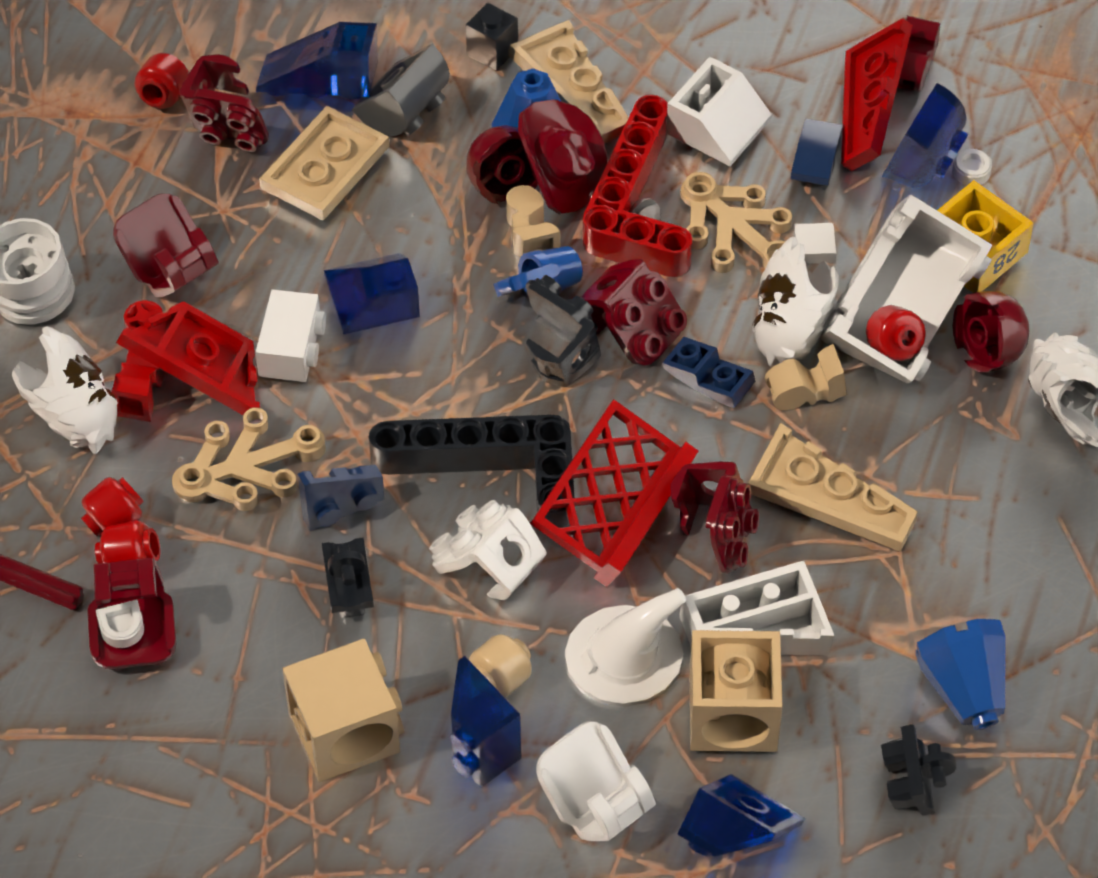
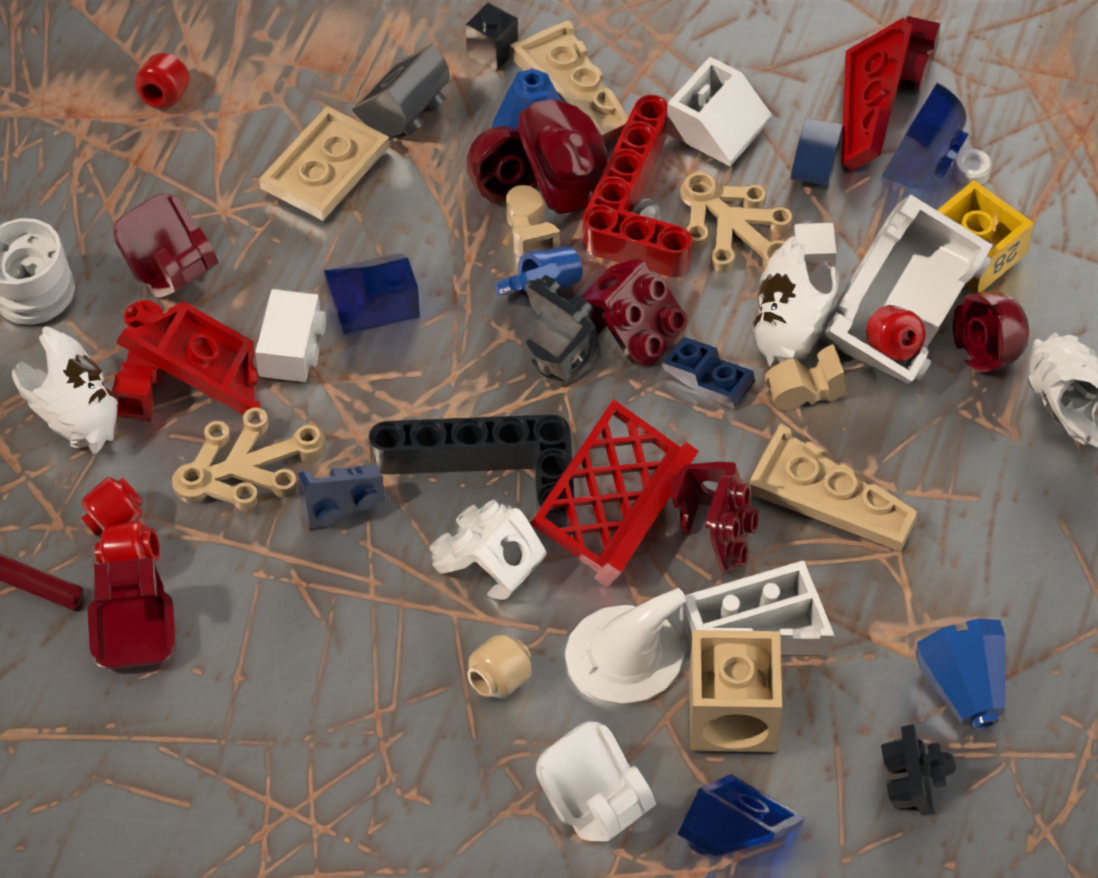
(121, 624): white tile -> none
(220, 113): dark red piece -> none
(328, 62): clear blue slope -> none
(343, 709): tan brick -> none
(347, 577): black hips -> none
(483, 727): clear blue slope -> none

